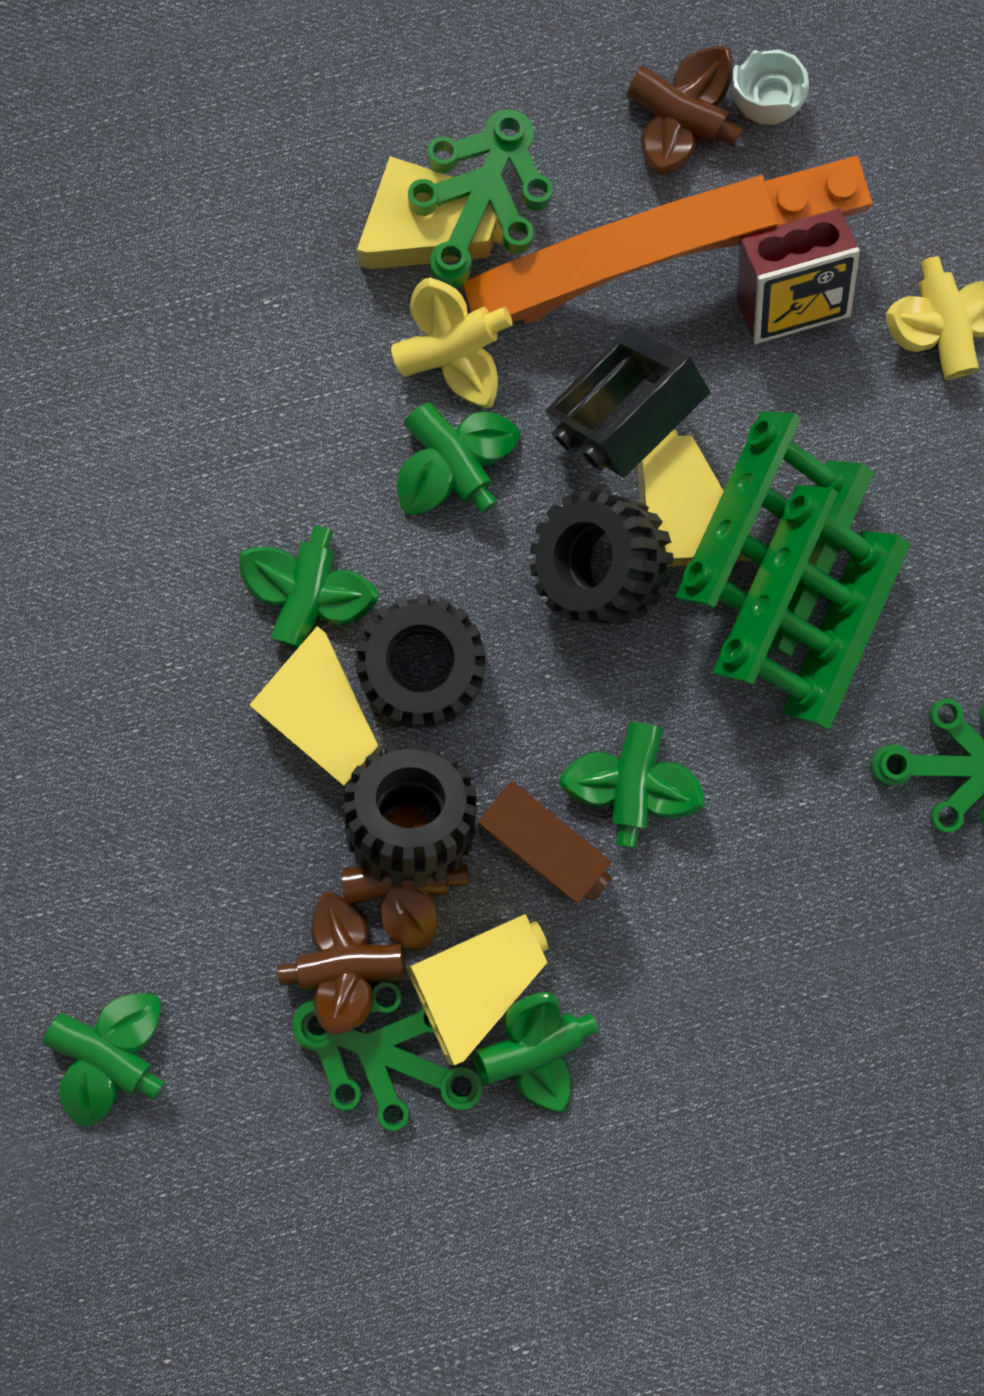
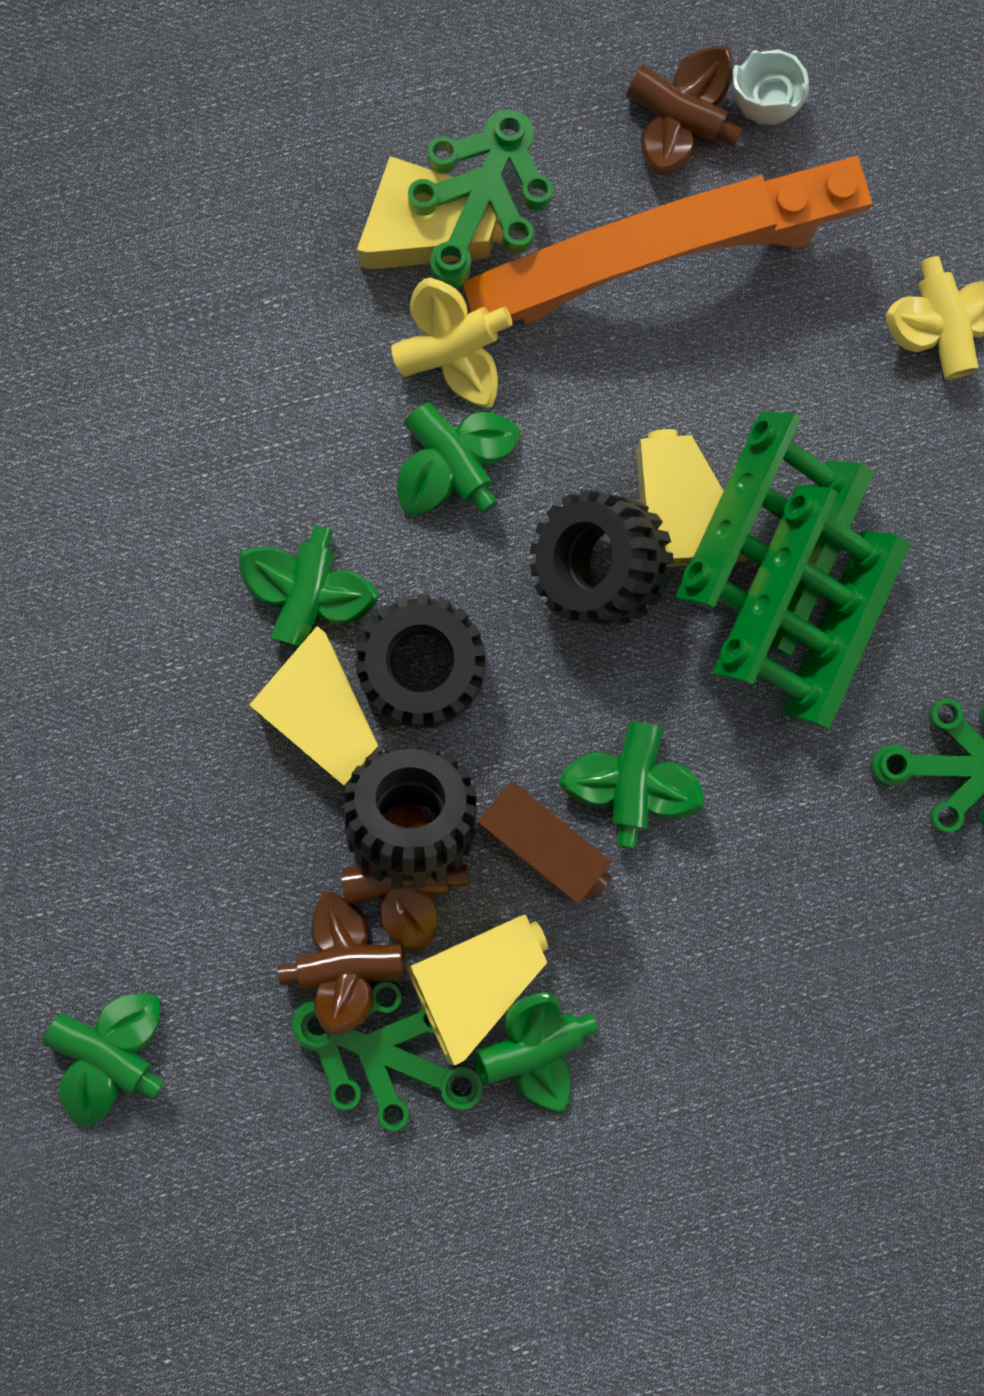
(607, 382): black window -> none
(797, 275): piece -> none

